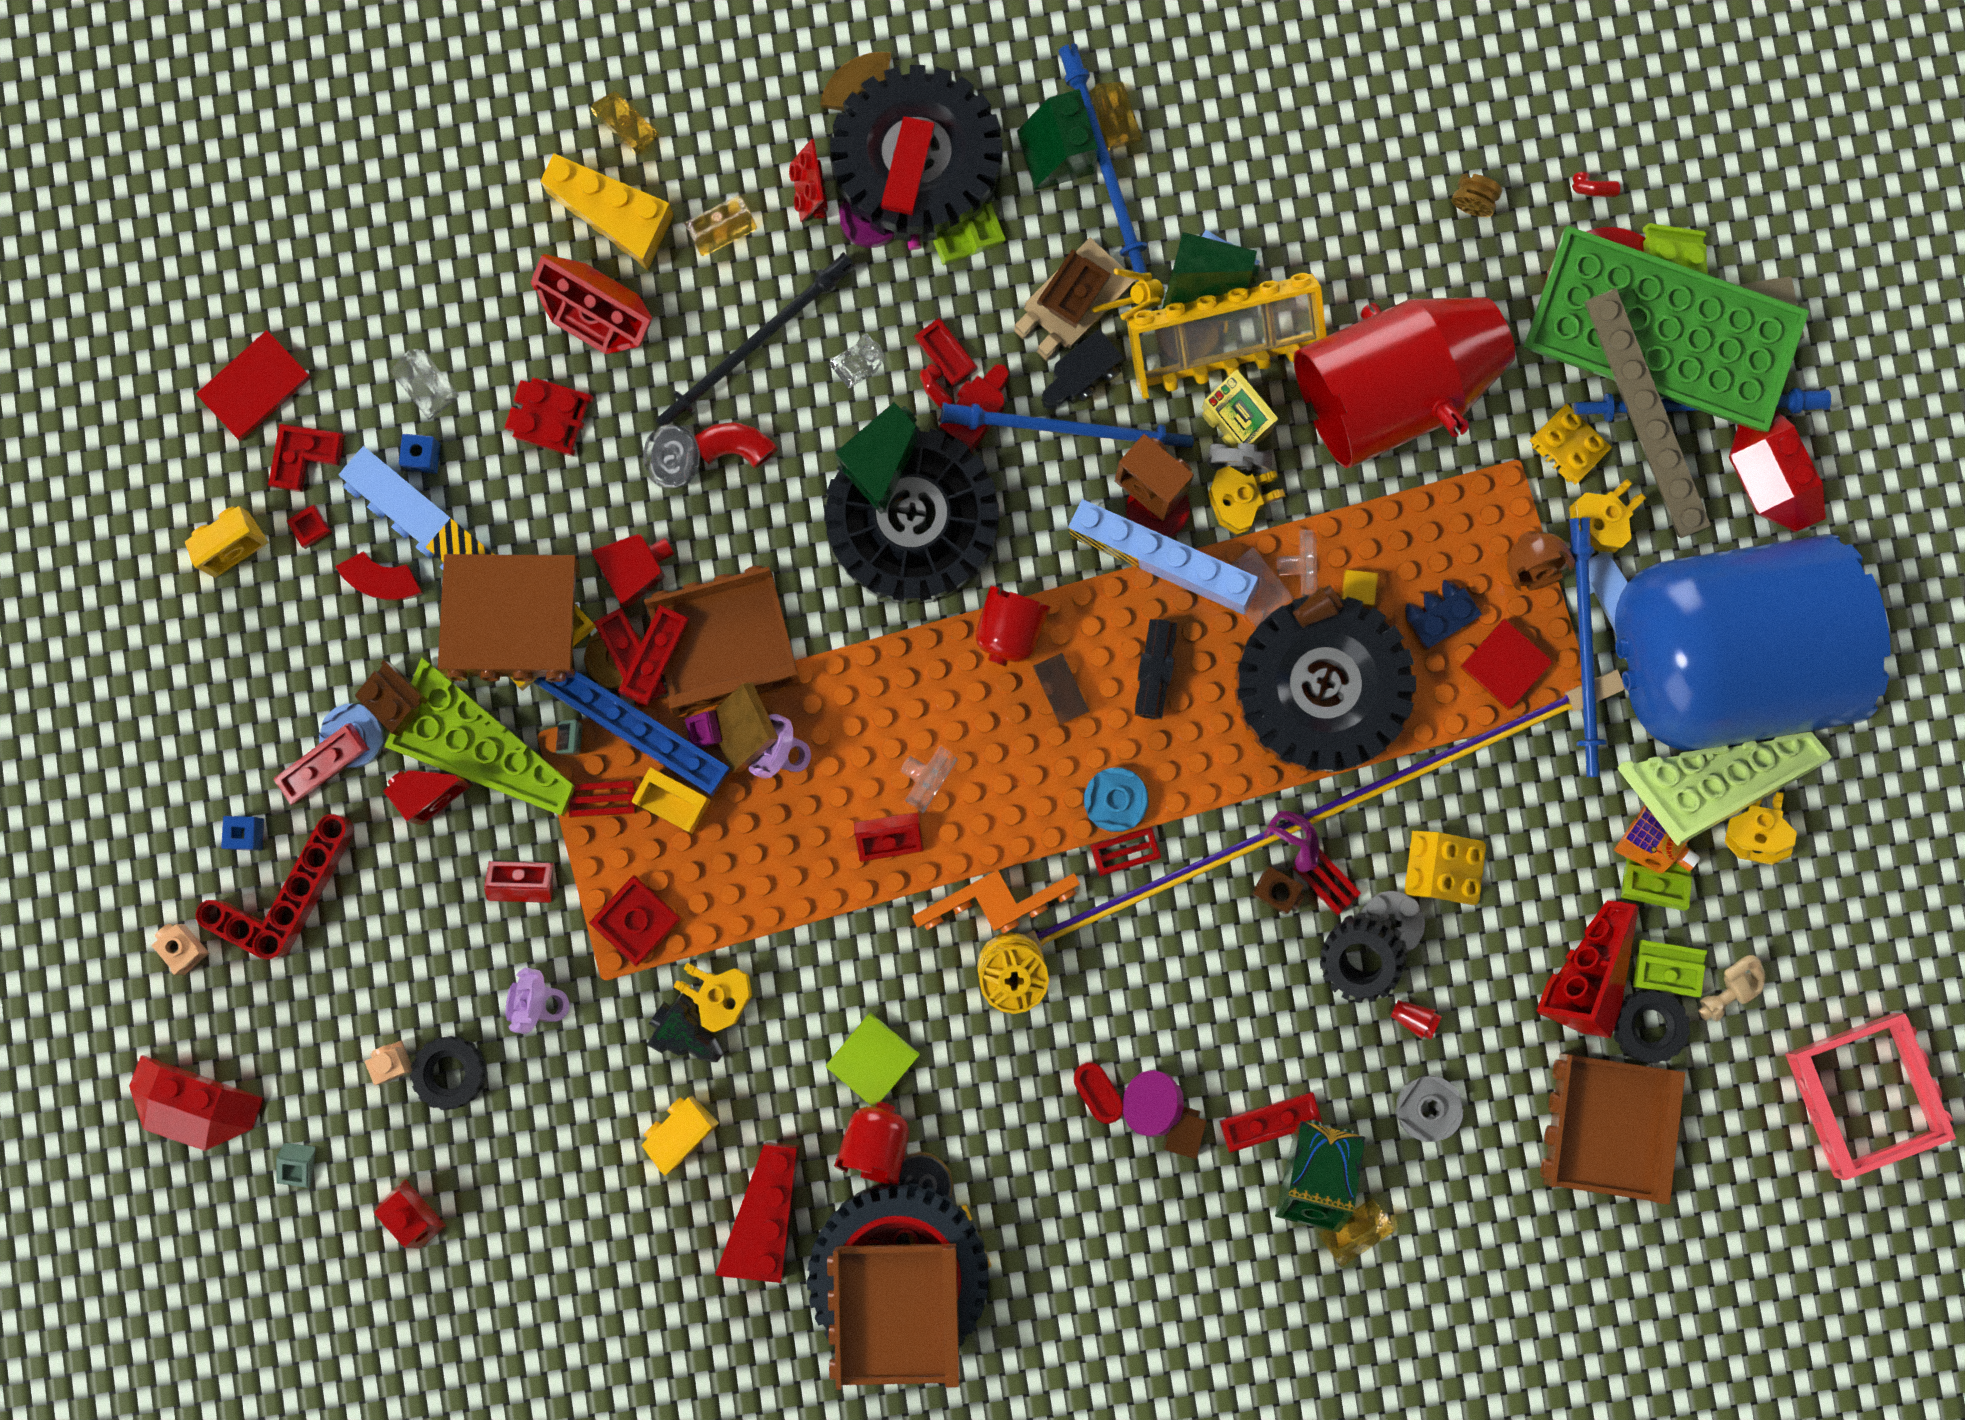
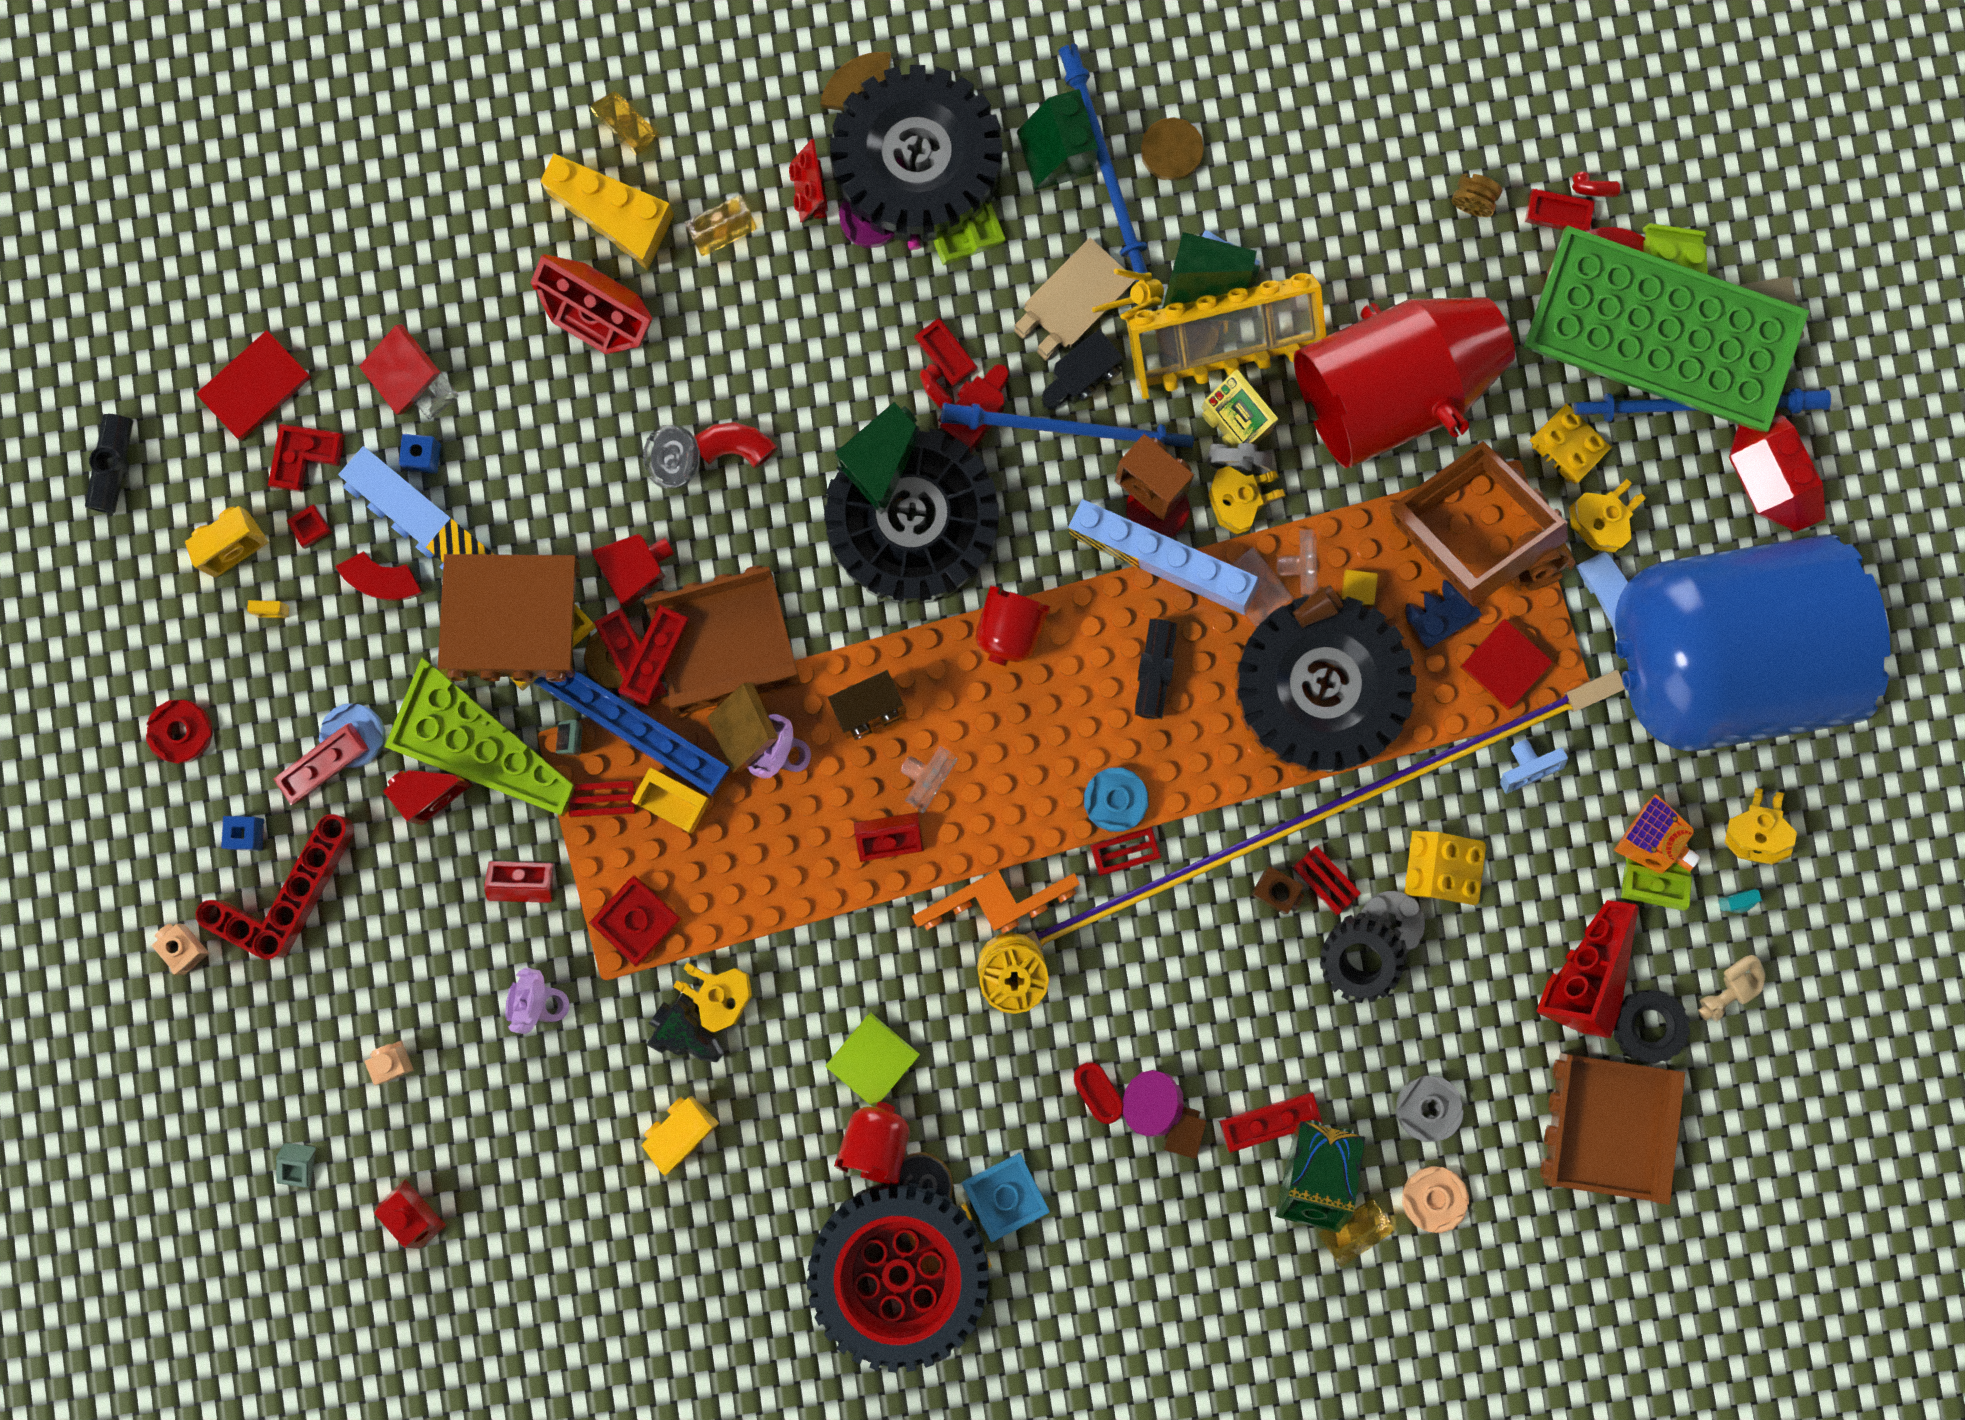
(103, 483): none -> black piece
(190, 1105): red wedge -> none
(197, 735): none -> red tile
(268, 609): none -> yellow tile
(391, 698): reddish brown plate -> none
(399, 369): none -> red tile
(423, 1077): black tyre -> none
(547, 415): red plate -> none
(703, 729): magenta tile -> none
(762, 1226): red wedge -> none
(824, 282): black bar -> none
(858, 361): clear bracket -> none
(867, 705): none -> dark brown brick
(894, 1315): dark orange panel -> none
(908, 165): red tile -> none
(1005, 1197): none -> dark azure tile
(1060, 689): clear smoke tile -> none
(1073, 288): reddish brown plate -> none
(1115, 115): clear yellow slope -> none
(1172, 149): none -> pearl gold tile
(1309, 853): magenta piece -> none
(1416, 1018): red cone -> none
(1435, 1199): none -> light nougat tile
(1480, 458): none -> dark orange window
(1531, 767): none -> light blue tile
(1559, 210): none -> red tile
(1581, 551): blue bar -> none
(1647, 412): dark tan plate -> none
(1670, 968): lime plate -> none
(1714, 783): yellowish green wing -> none
(1740, 901): none -> teal tile
(1822, 1116): coral window -> none

